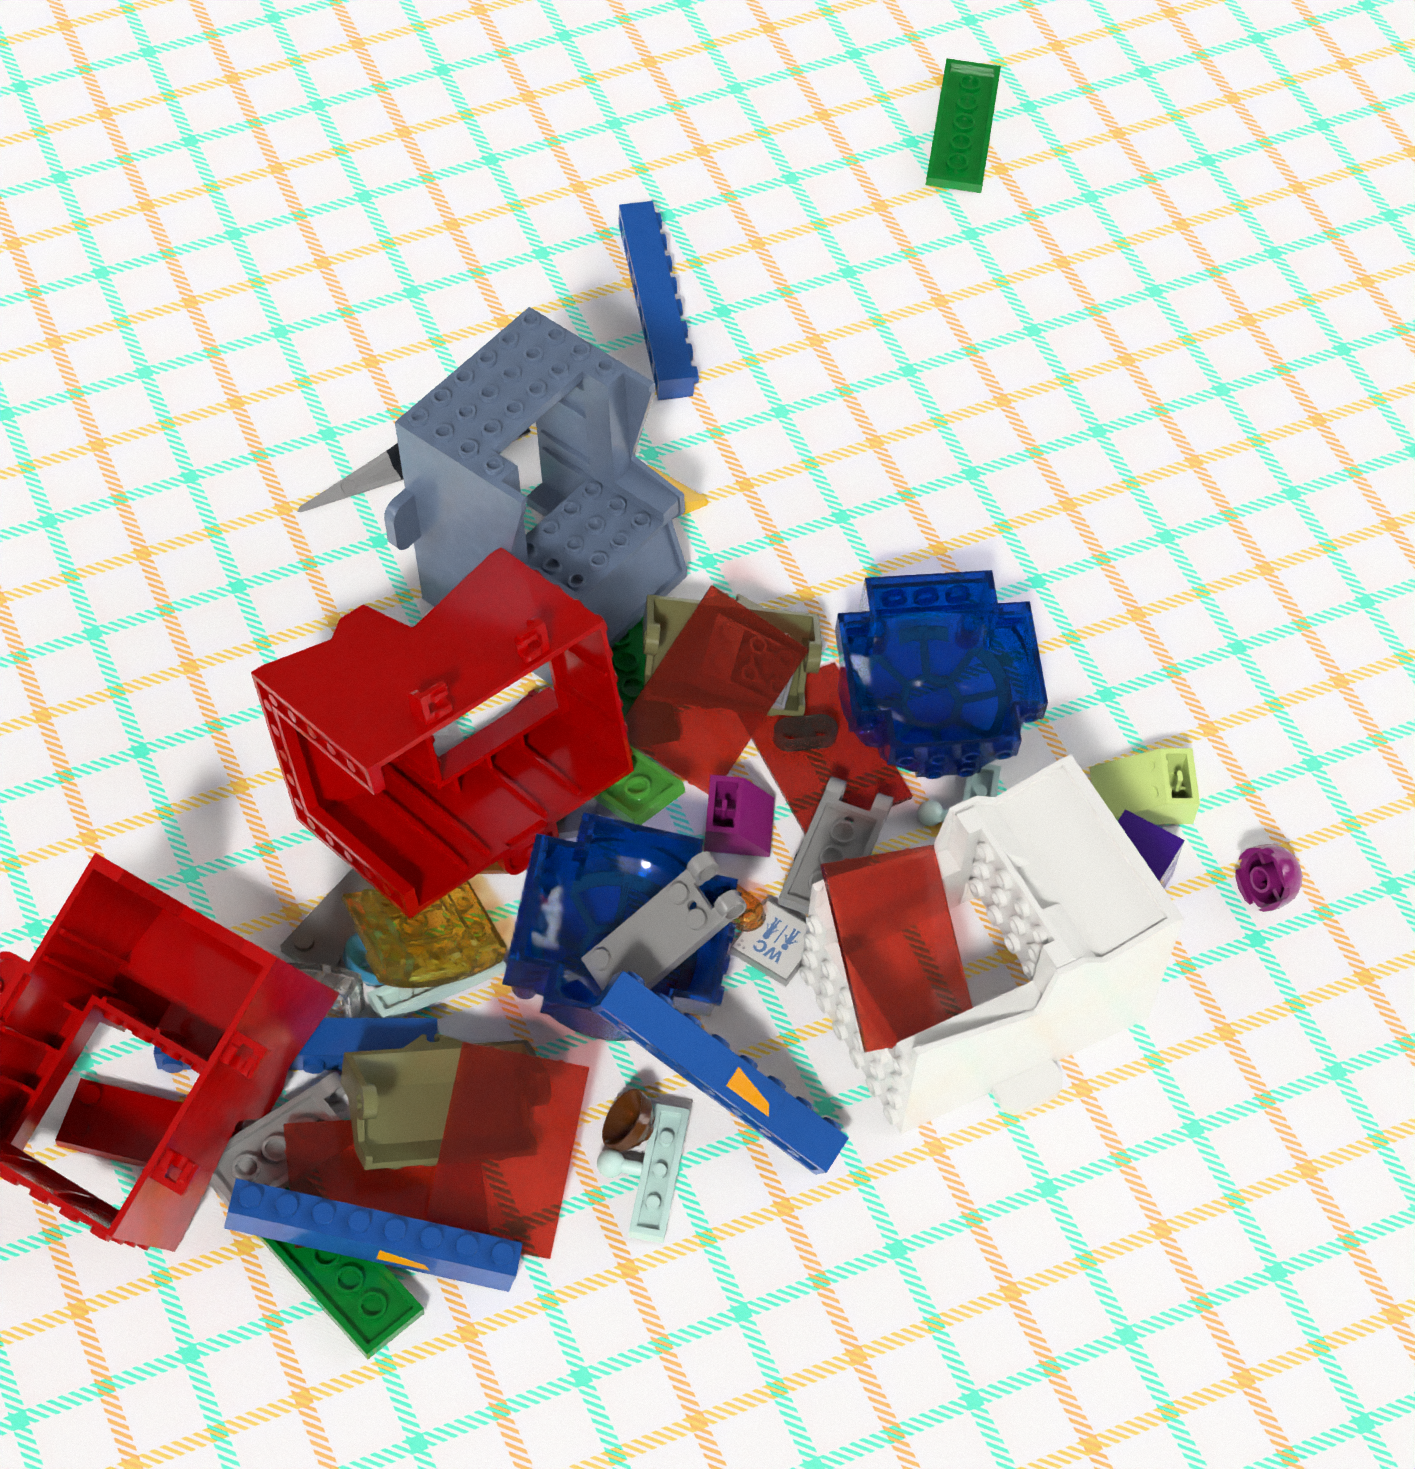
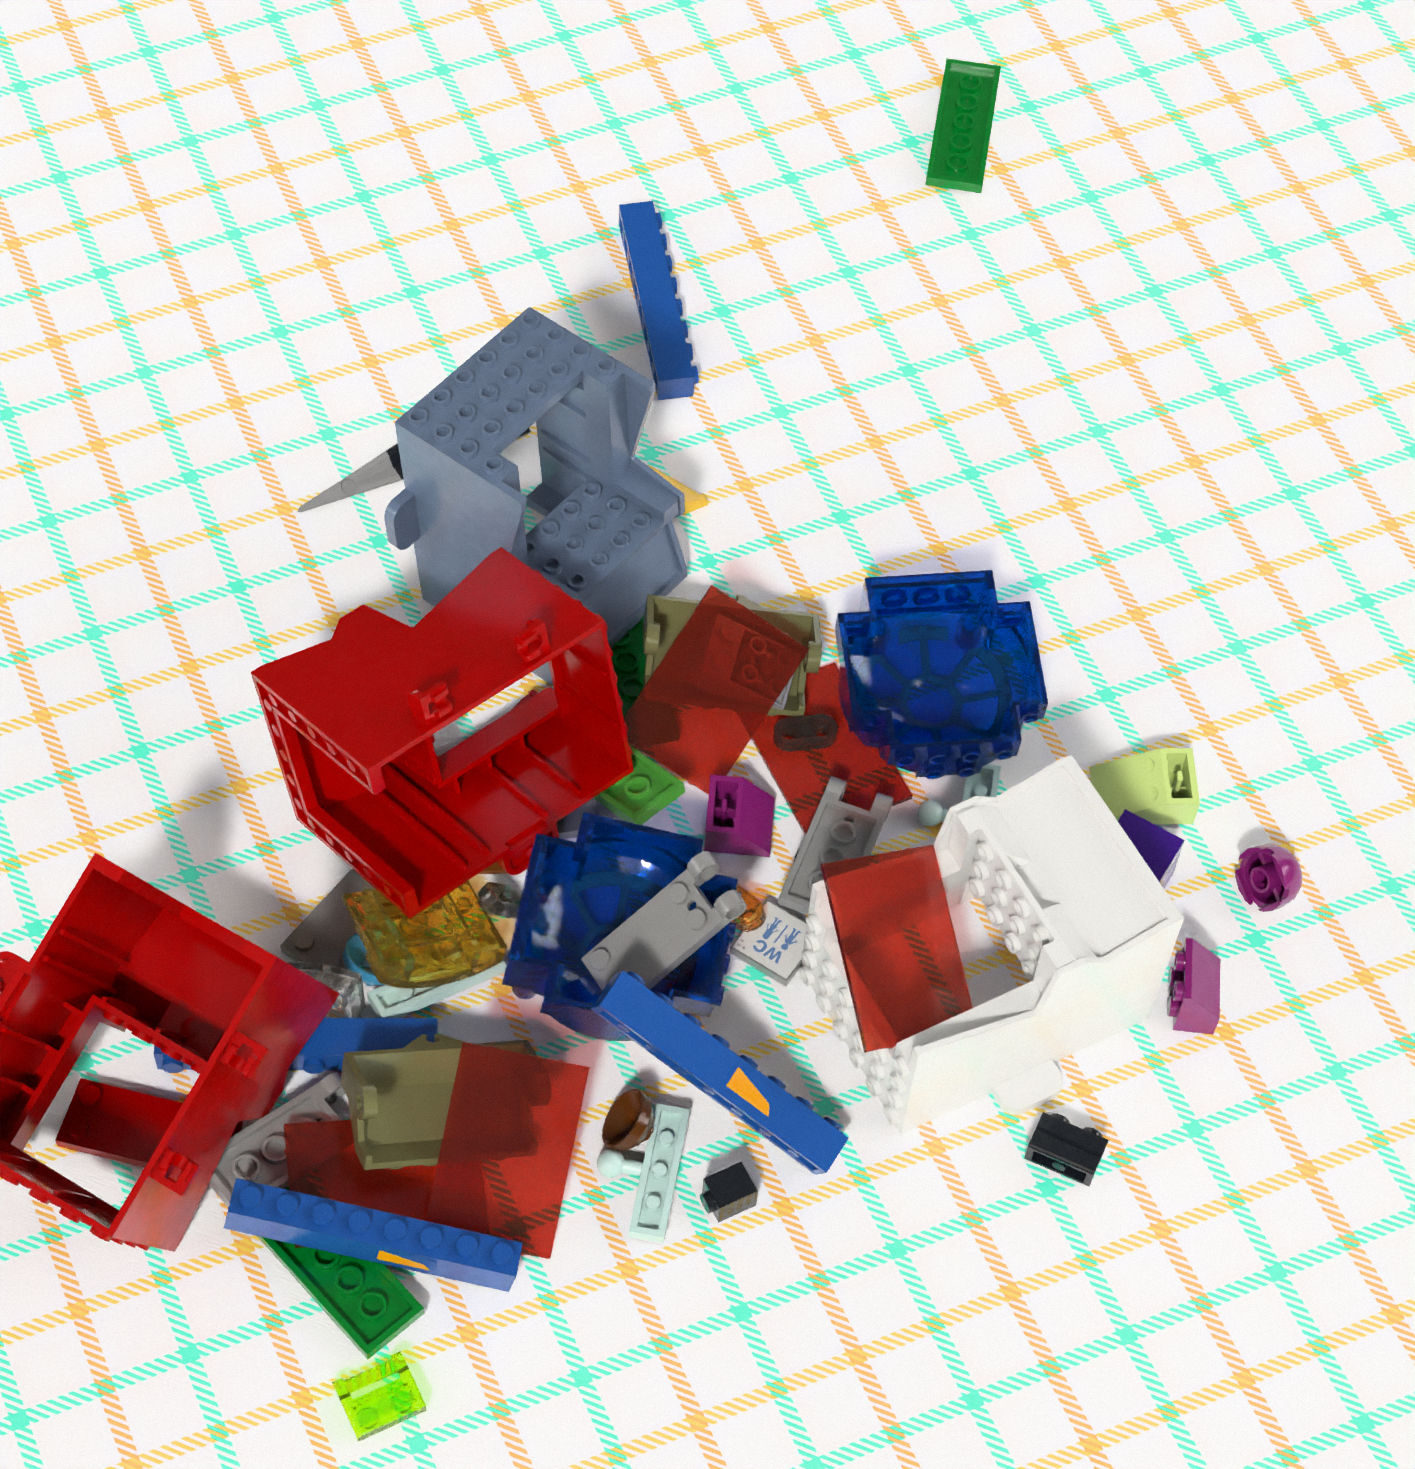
(384, 1405): none -> clear neon green plate
(499, 900): none -> clear smoke plate
(728, 1192): none -> black brick
(1066, 1148): none -> black brick
(1196, 989): none -> magenta slope

